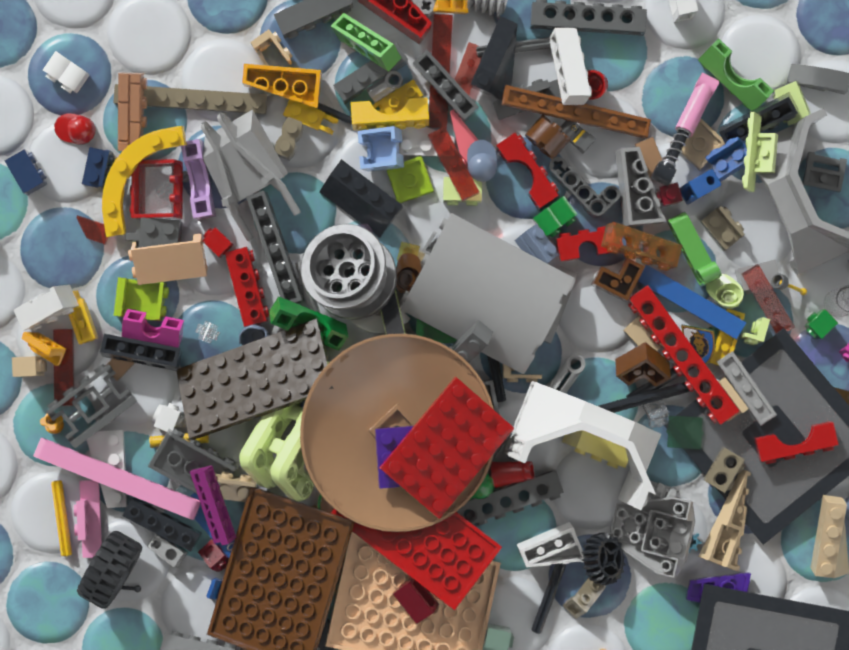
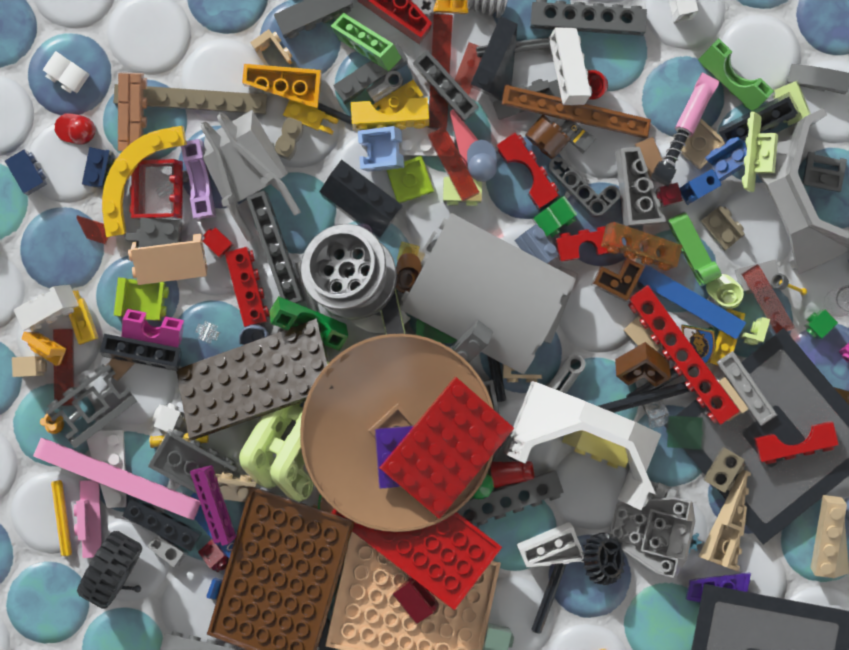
(583, 599): dark tan bracket -> none

